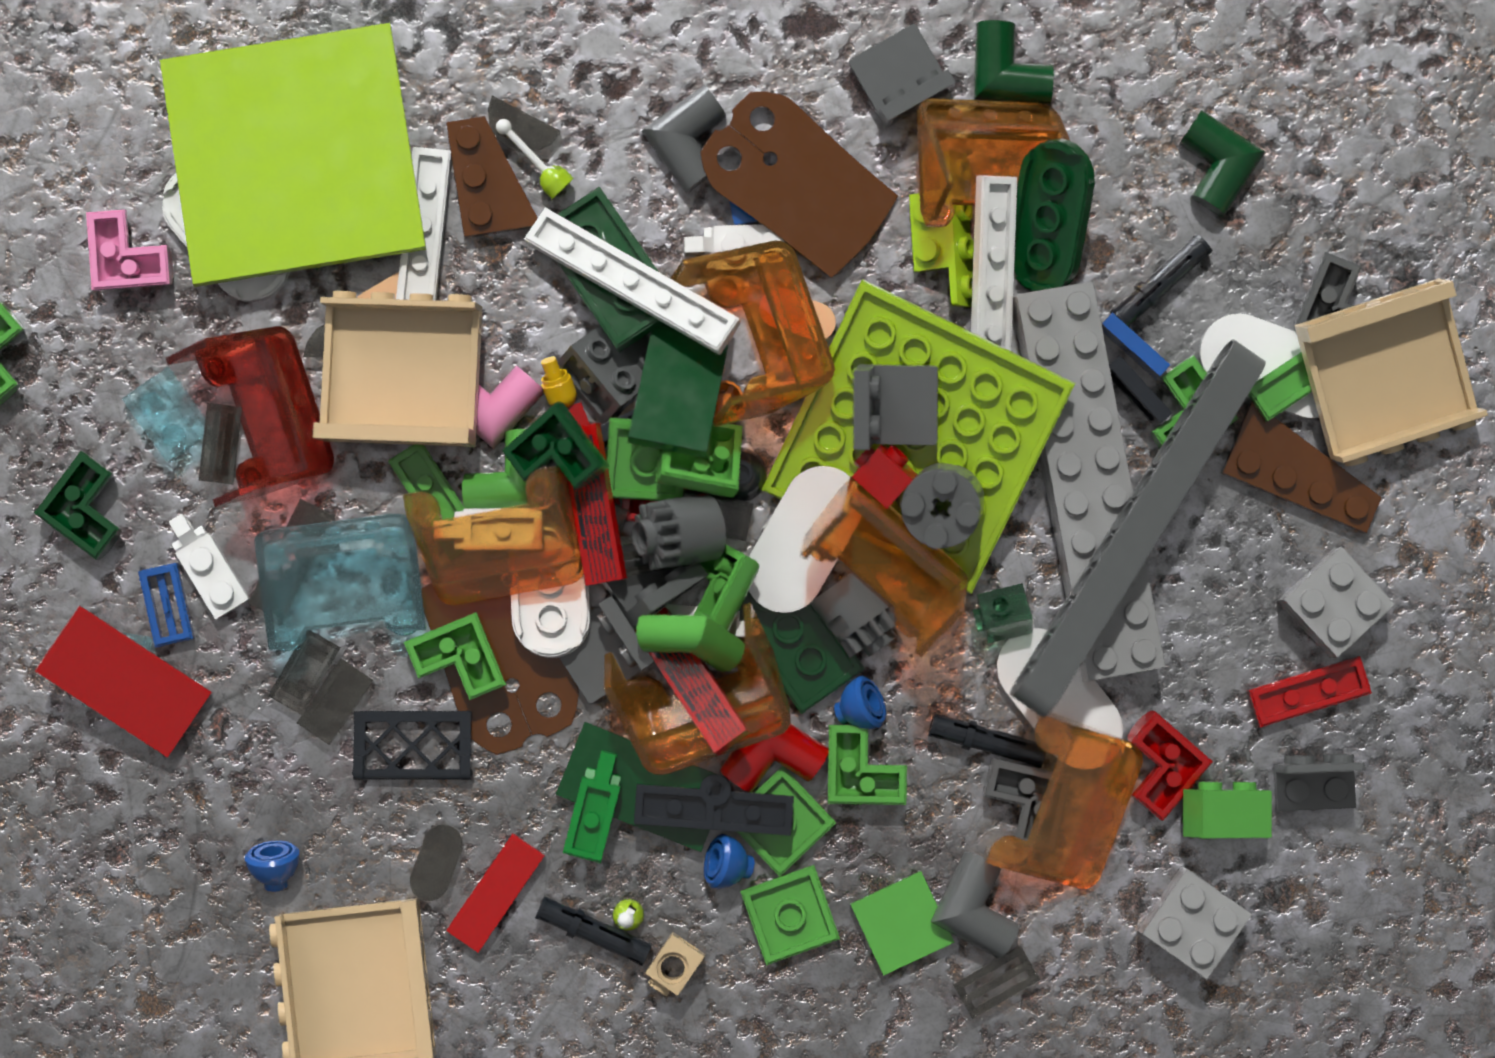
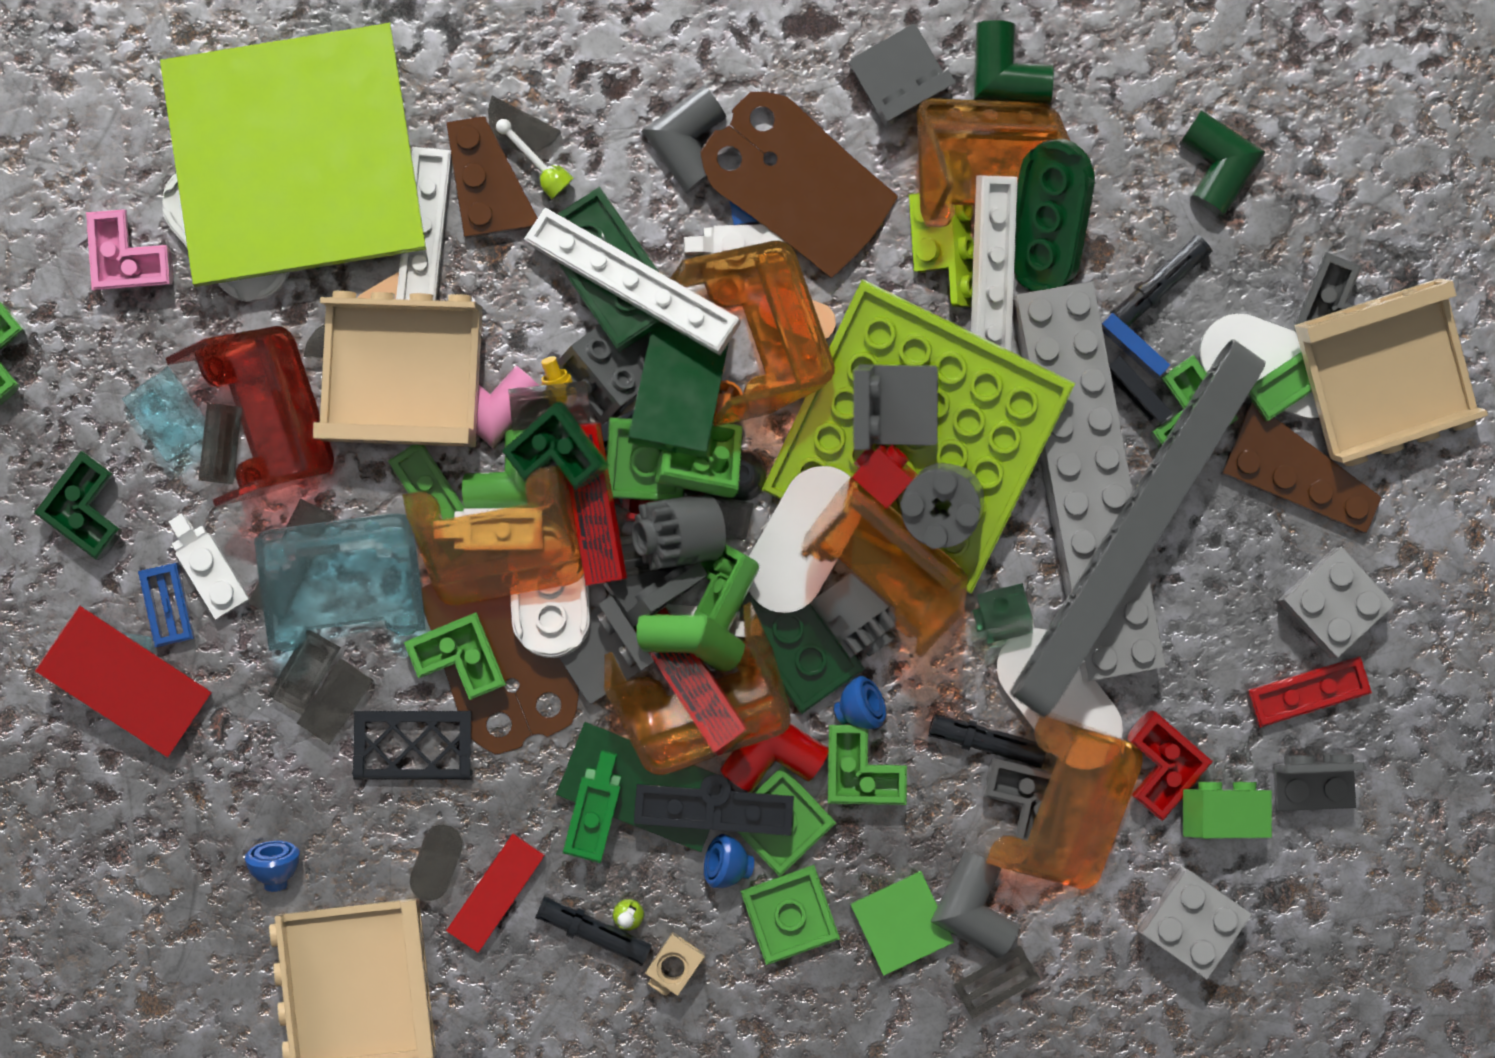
(531, 402): none -> clear smoke tile

